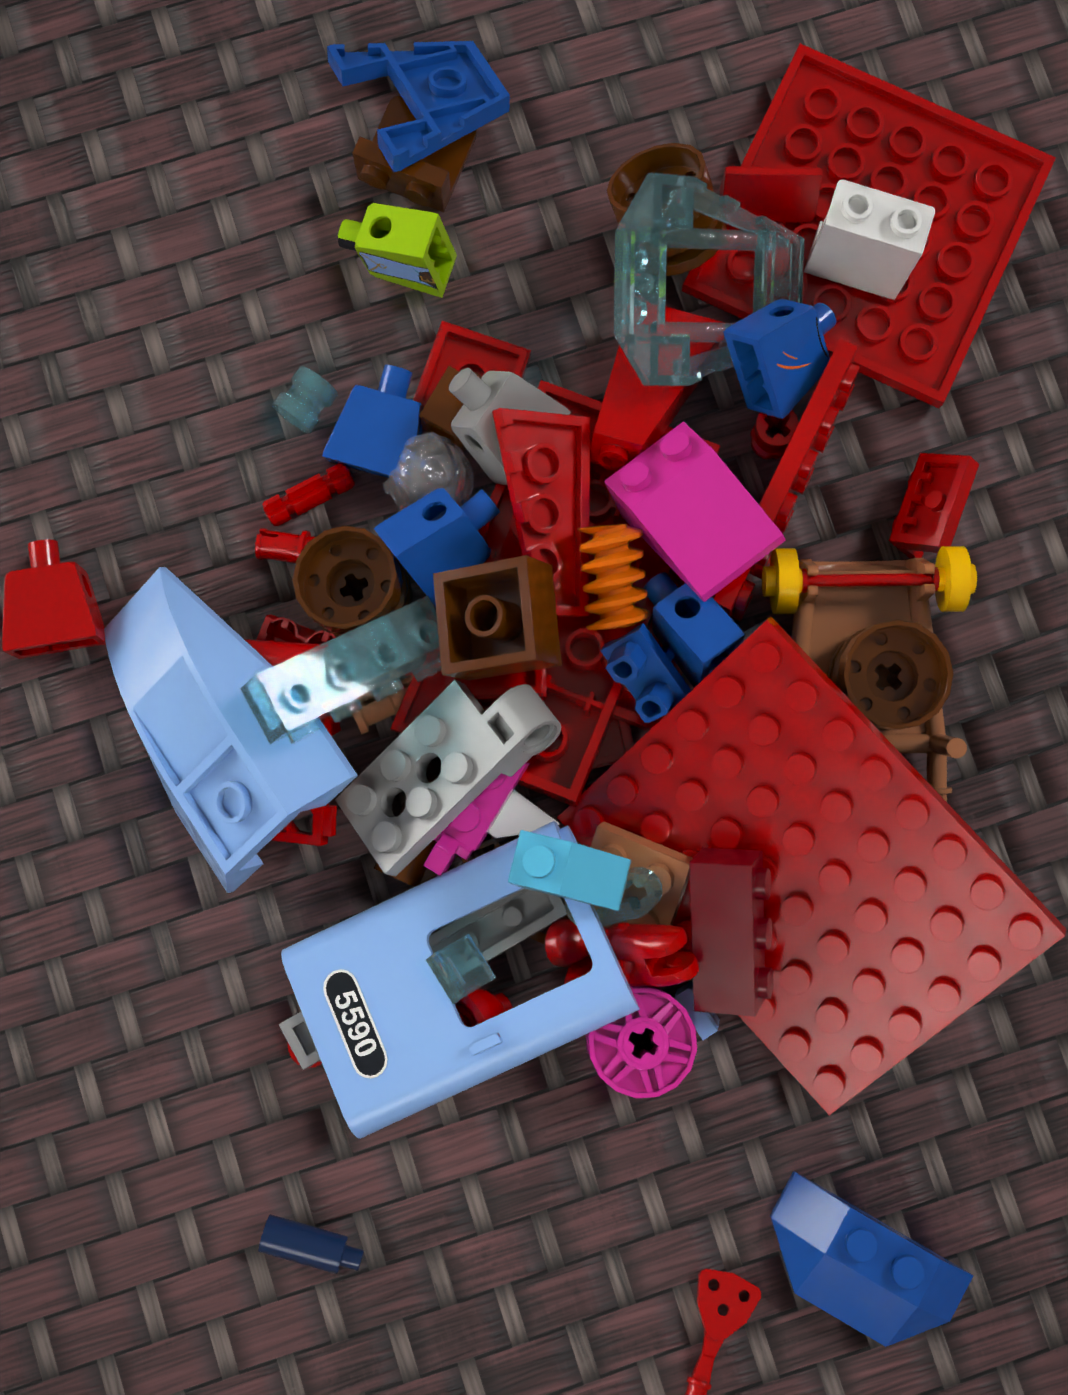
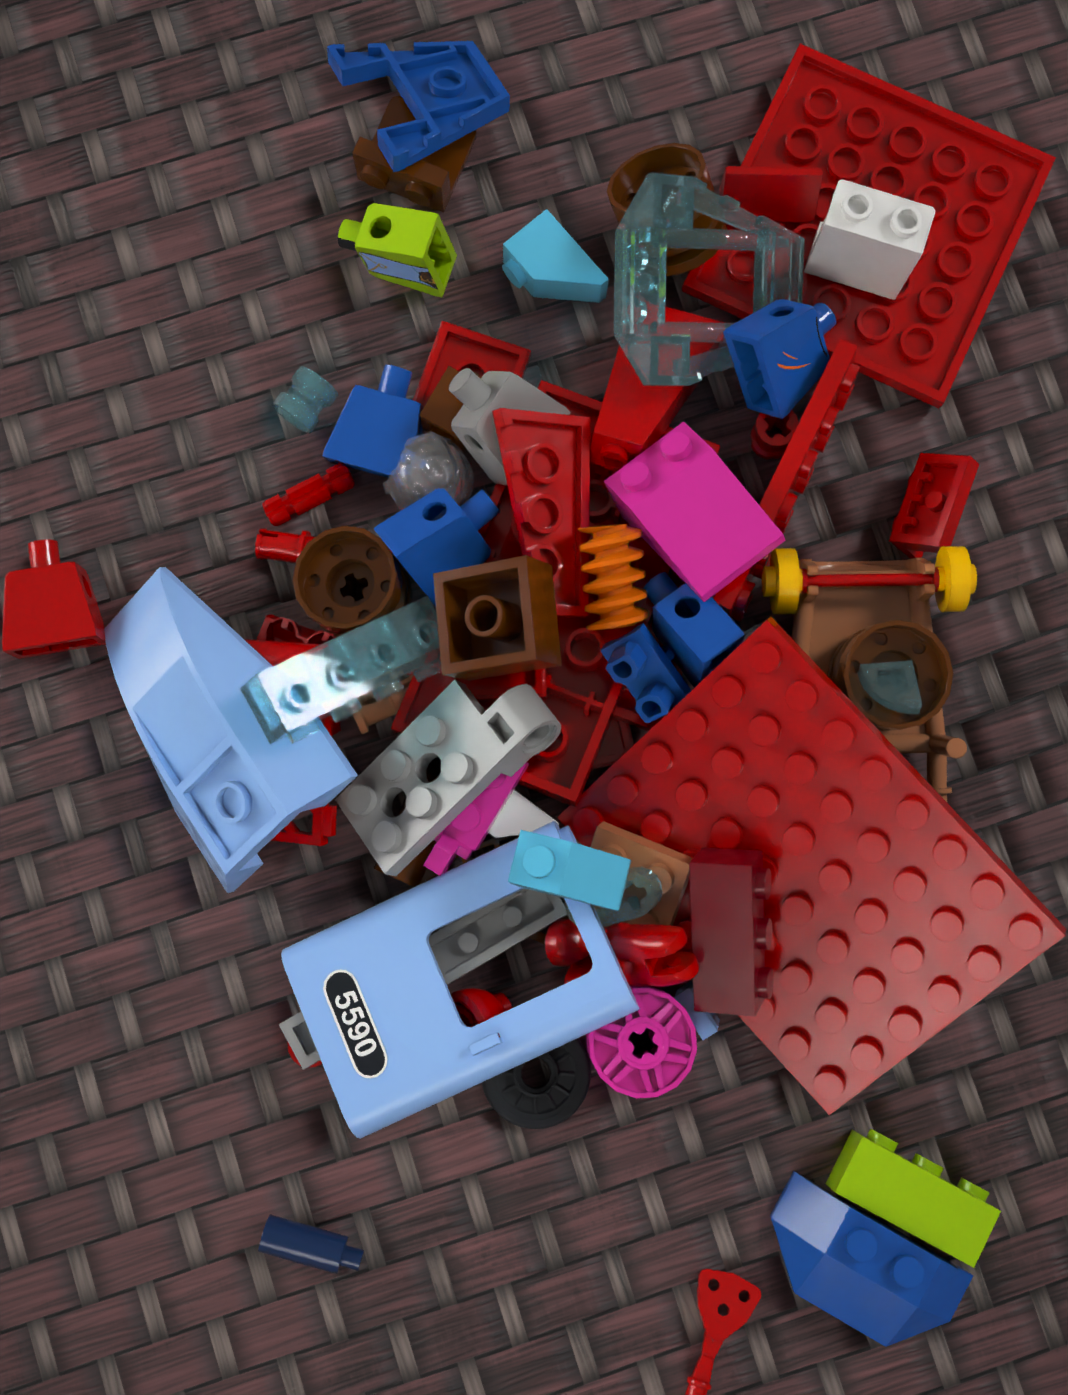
(460, 968): clear light blue tile -> none
(549, 1103): none -> black wheel
(552, 263): none -> medium azure slope
(892, 685): none -> clear light blue tile
(914, 1195): none -> lime brick

